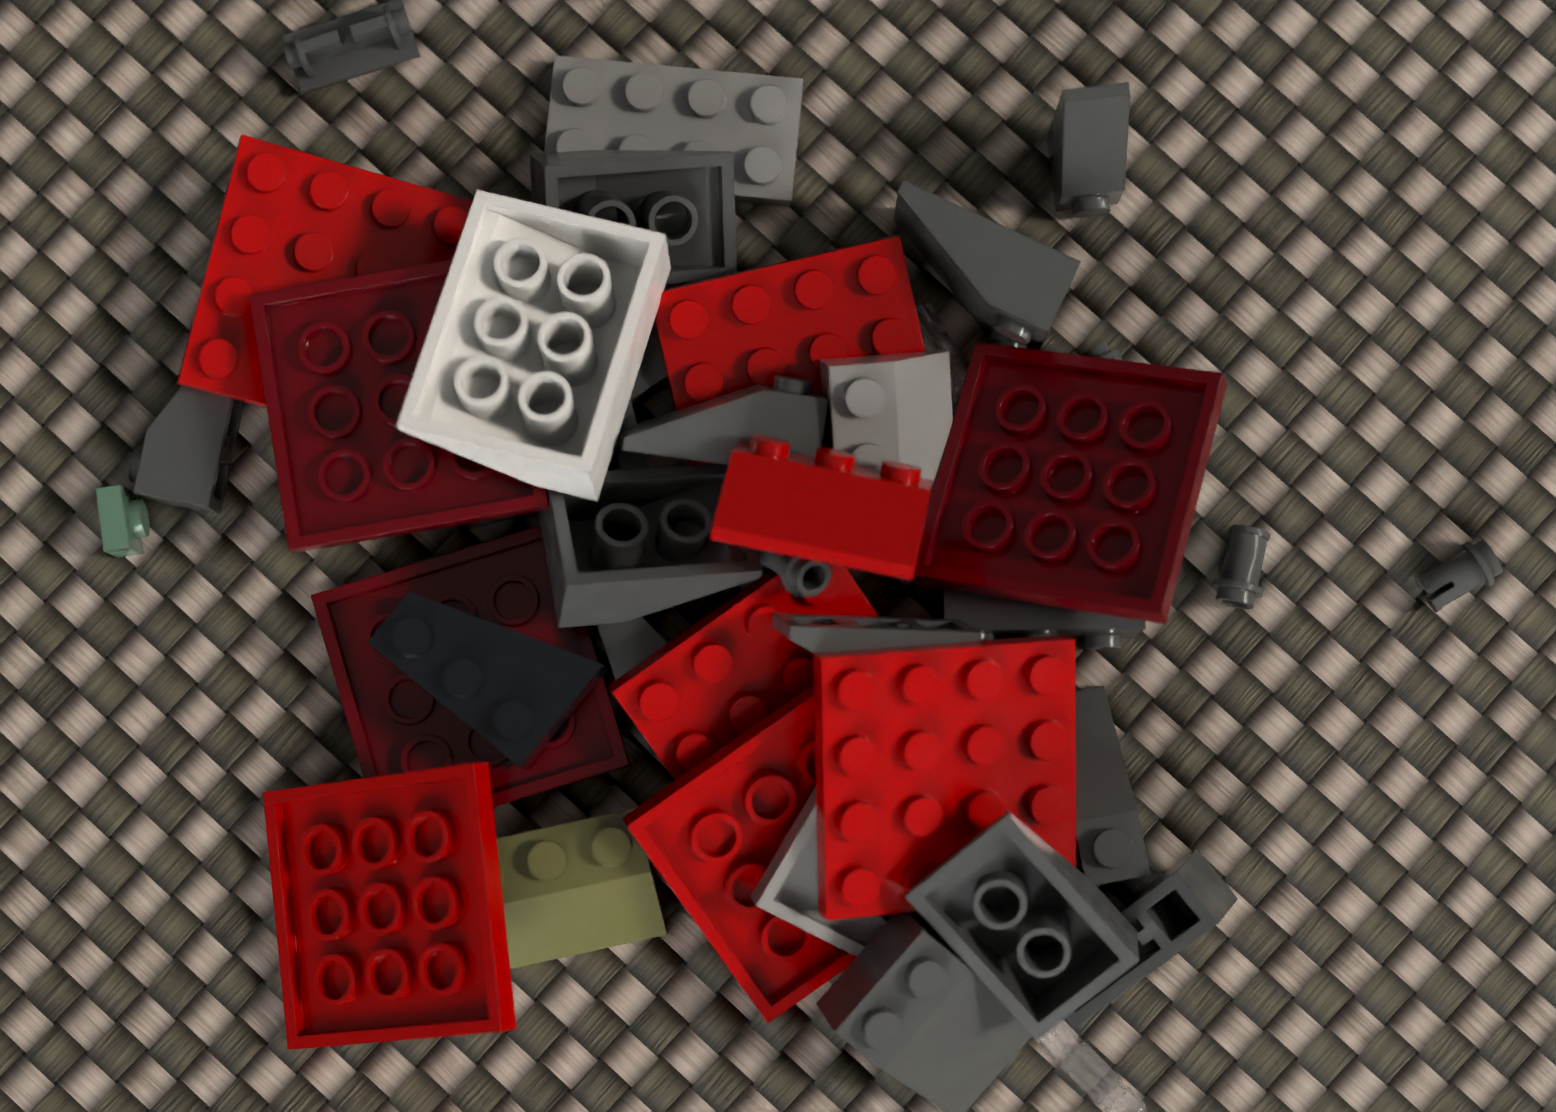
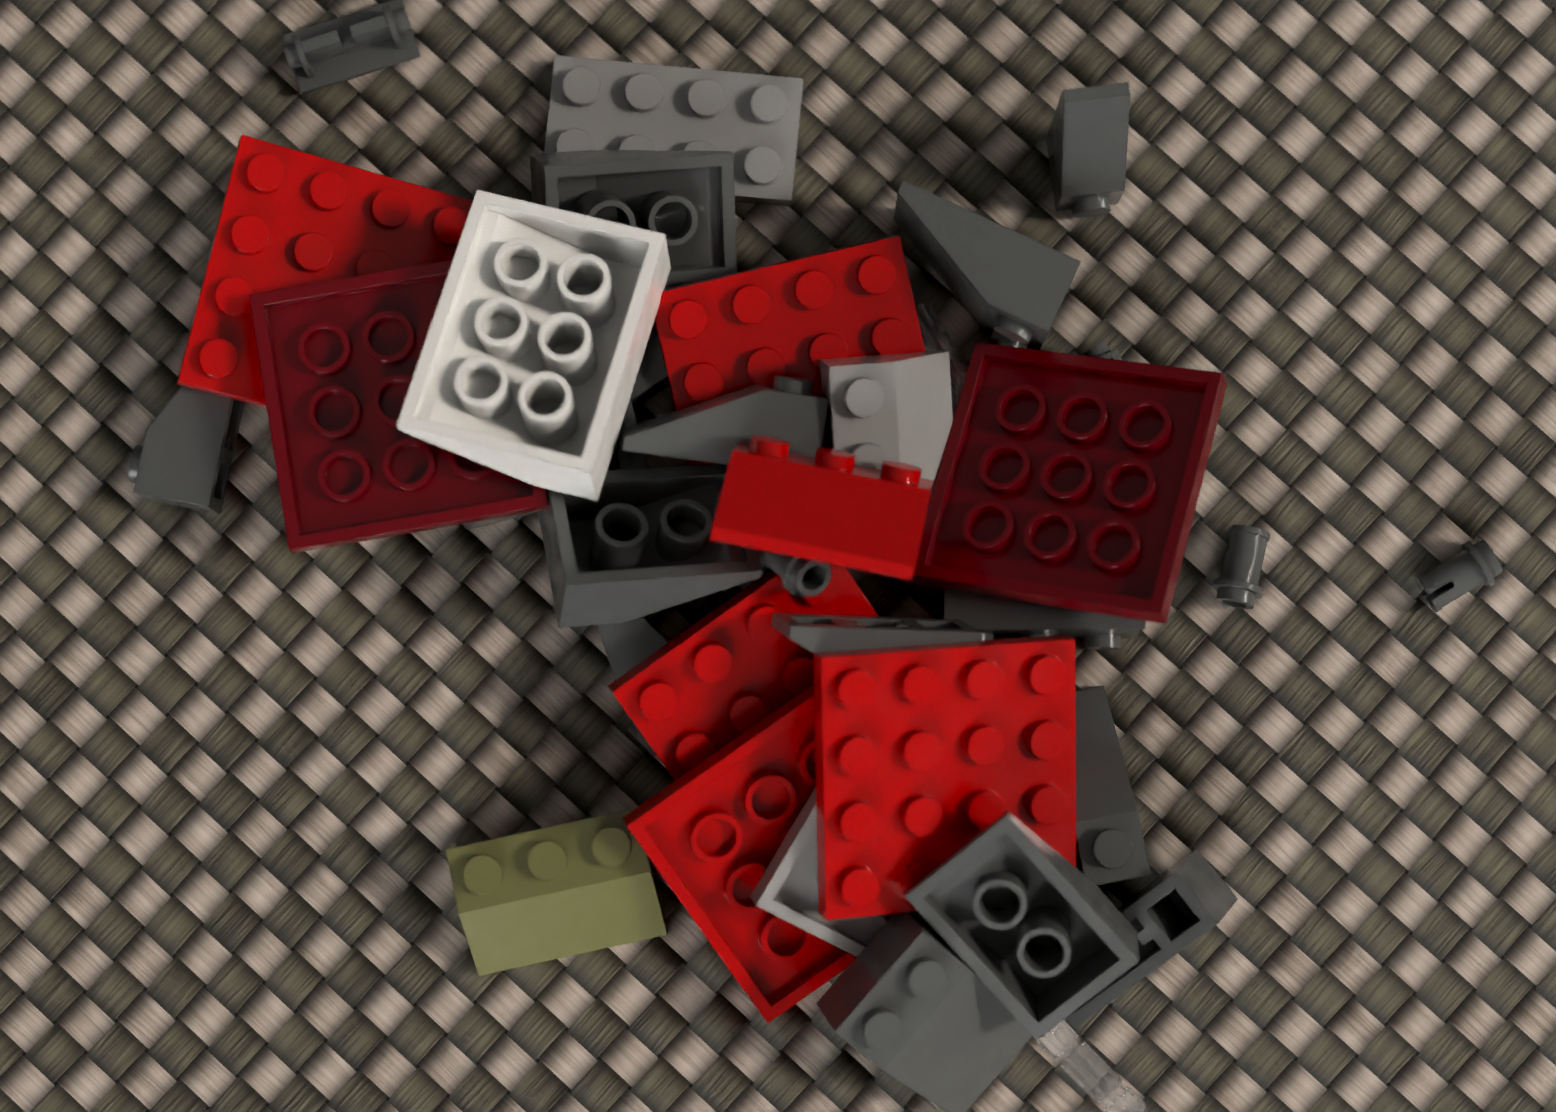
(122, 520): sand green plate -> none
(389, 908): red plate -> none
(406, 728): dark red plate -> none
(486, 674): black wedge -> none

